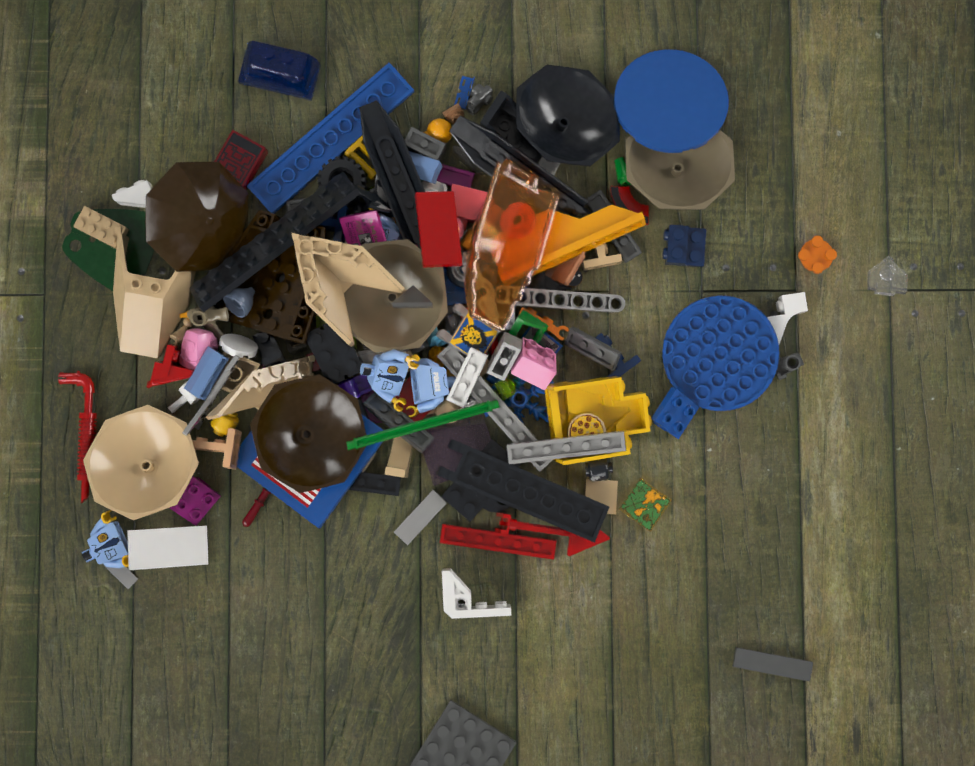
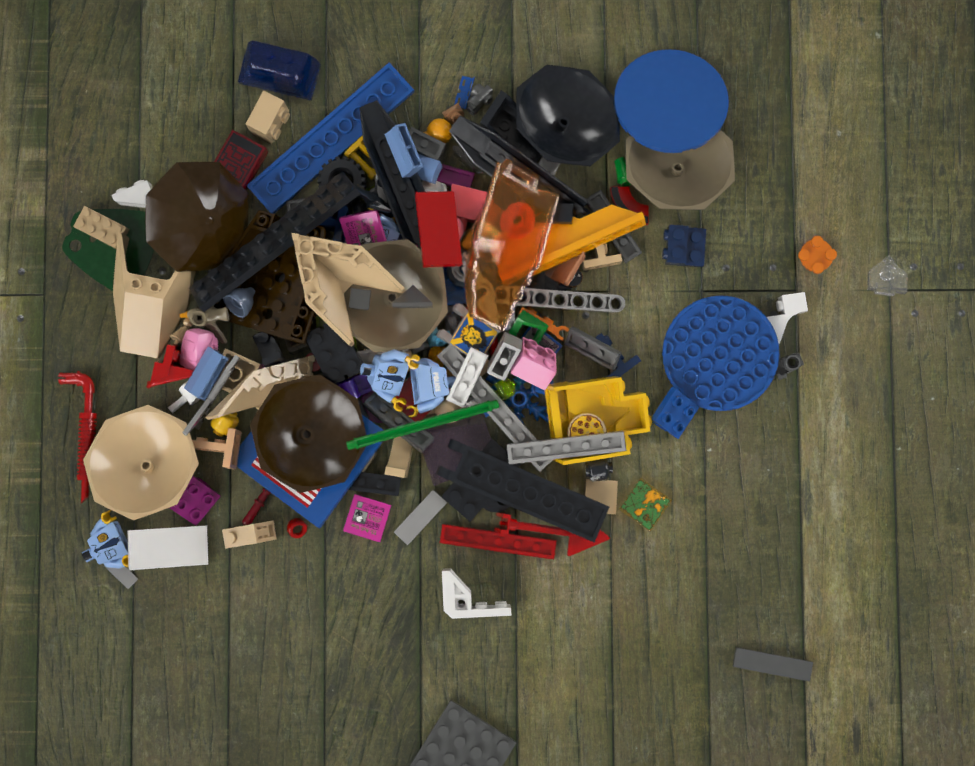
(238, 345): white tile -> none
(249, 534): none -> tan bracket
(268, 117): none -> tan brick
(293, 523): none -> red piece
(360, 299): none -> dark grey tile
(367, 518): none -> dark pink tile
(403, 150): none -> medium blue piece
(563, 214): none -> black tile

